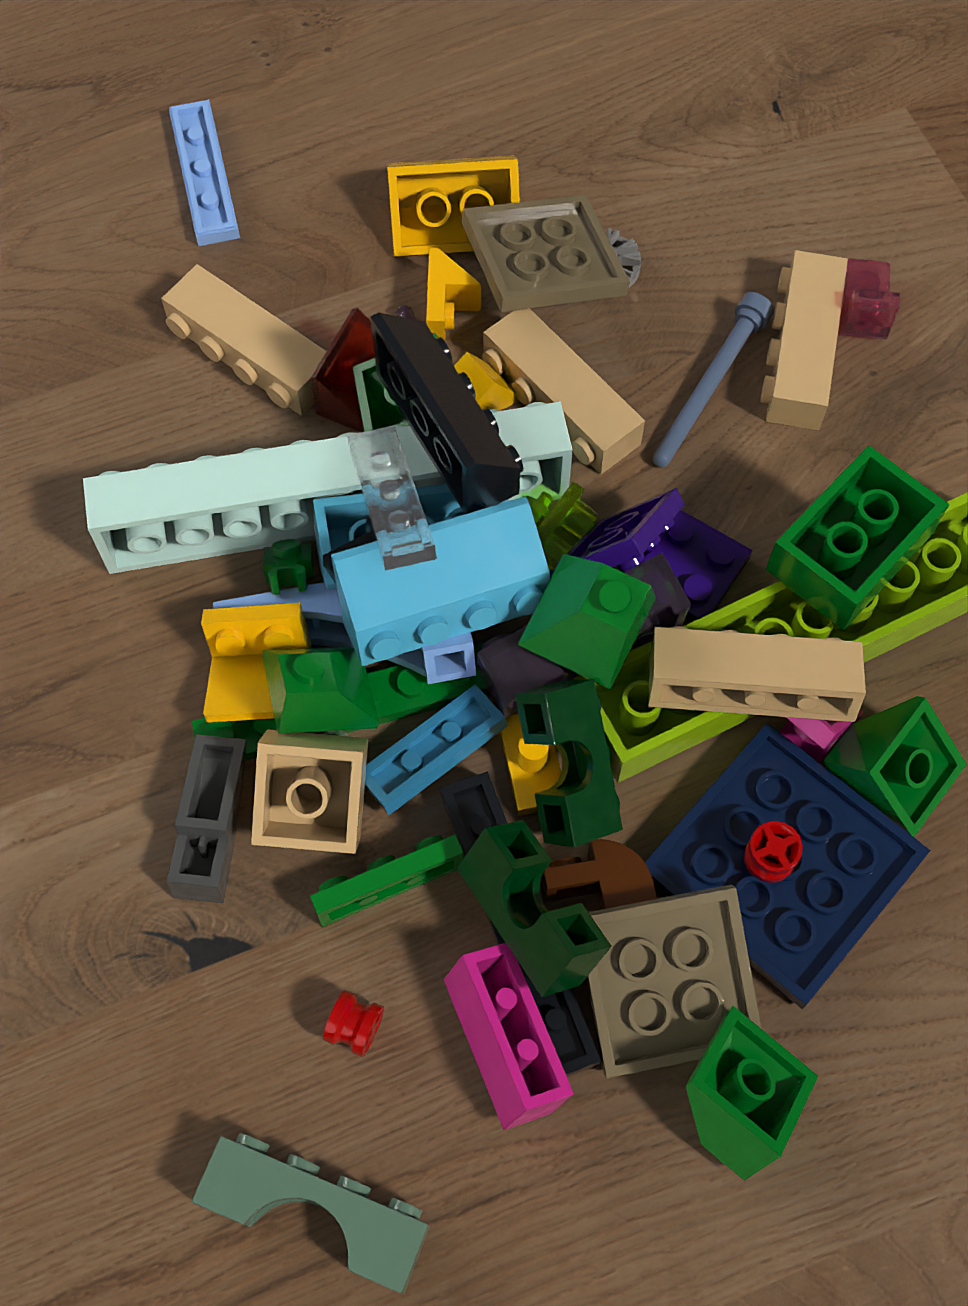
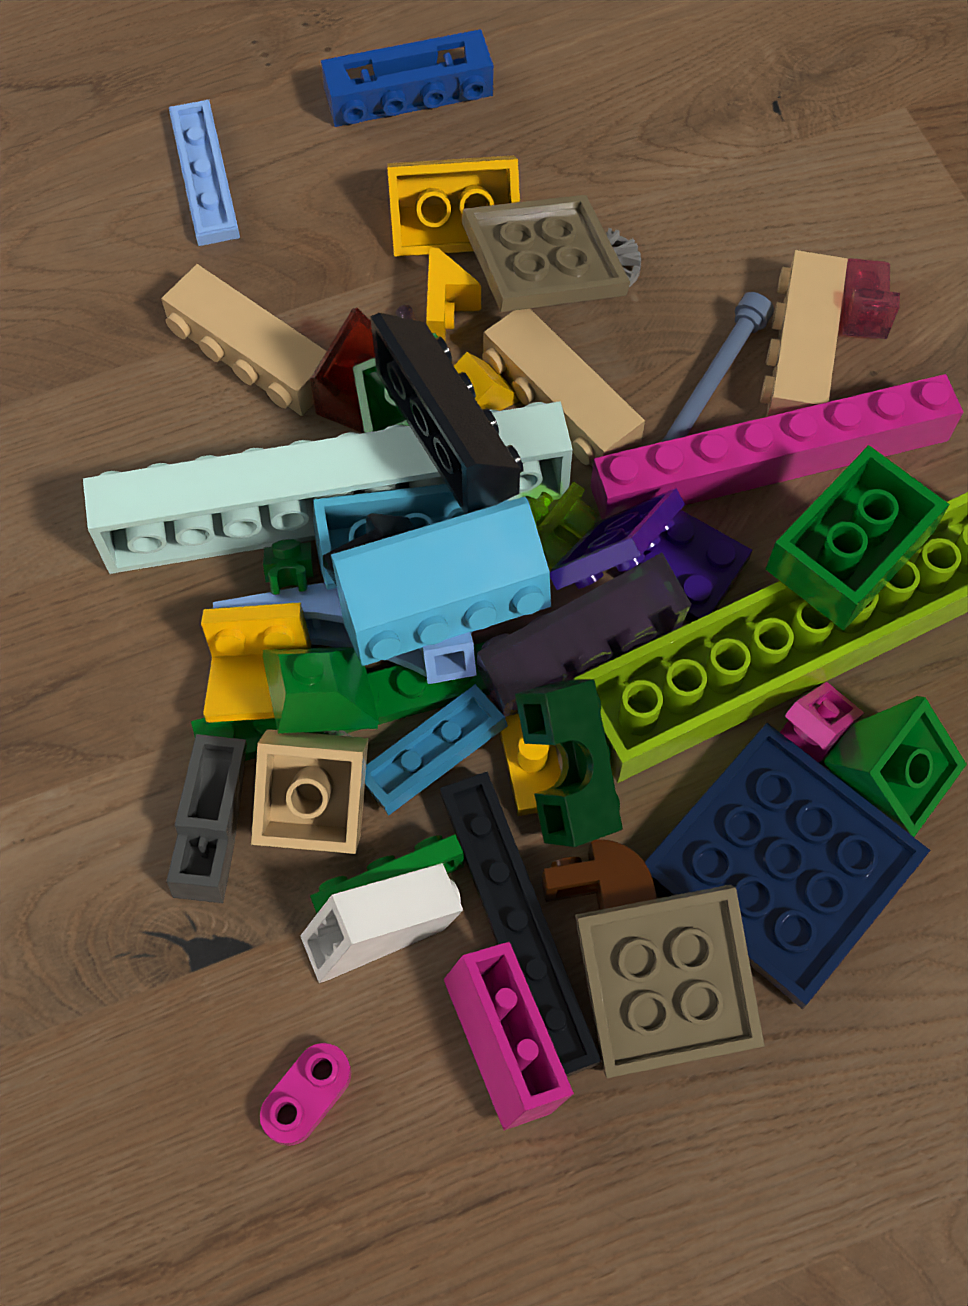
(248, 1184): sand green arch -> none
(309, 1095): none -> dark pink plate
(353, 1023): red wheel -> none
(379, 920): none -> white slope
(391, 498): clear tile -> none
(408, 78): none -> blue brick
(505, 877): dark green arch -> none
(588, 618): green slope -> none
(747, 1095): green slope -> none
(756, 674): tan brick -> none
(778, 446): none -> dark pink brick
(780, 843): red wheel -> none

